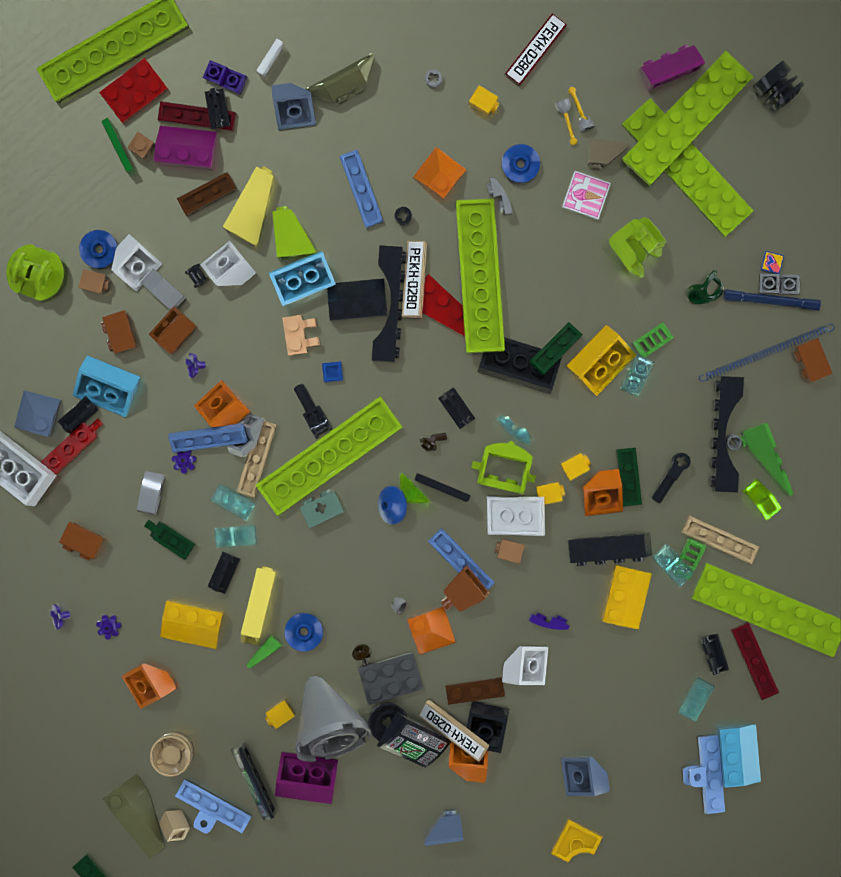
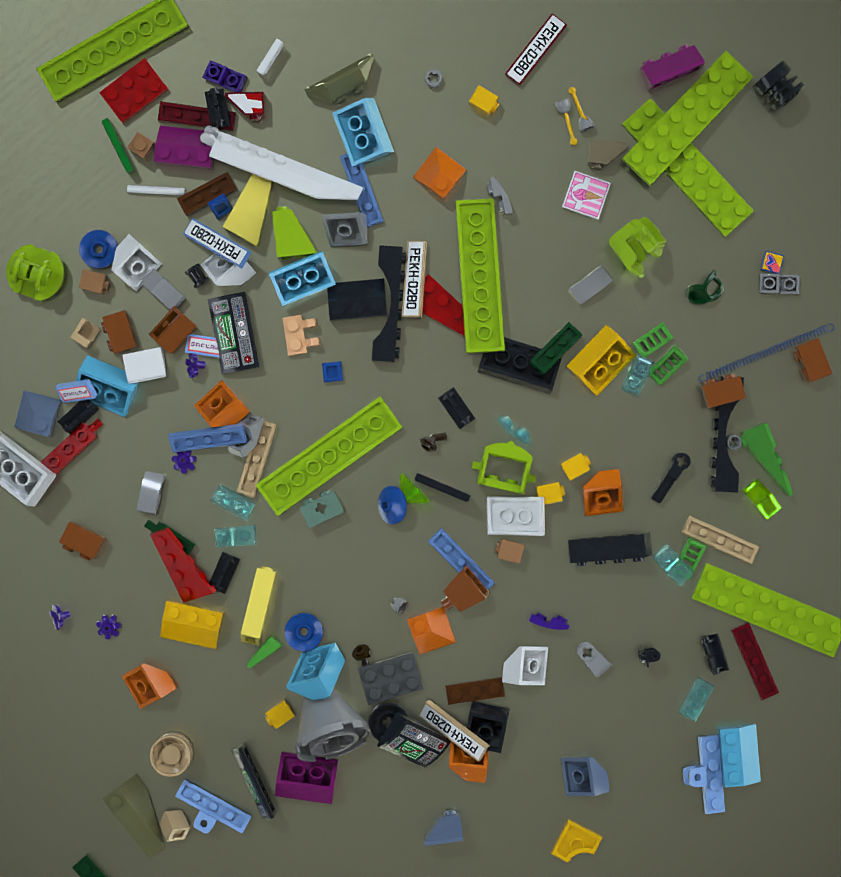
(76, 391): none -> tile
(85, 333): none -> tan panel
(144, 365): none -> white slope
(155, 190): none -> white bar
(184, 574): none -> red wing
(202, 345): none -> tile
(217, 243): none -> tile
(220, 206): none -> blue tile
(233, 333): none -> slope
(248, 103): none -> slope
(277, 167): none -> white hinge
(292, 106): sand blue slope -> none
(314, 415): black connector -> none
(317, 672): none -> medium azure slope
(346, 228): none -> light grey slope
(363, 131): none -> medium azure slope
(407, 211): black bush -> none
(521, 153): blue dish -> none
(591, 284): none -> light grey slope
(595, 661): none -> light grey piece
(626, 597): yellow slope -> none
(629, 476): dark green plate -> none
(648, 655): none -> black hinge
(678, 364): none -> bright green slope
(723, 391): none -> dark orange brick
(803, 303): dark blue piece -> none

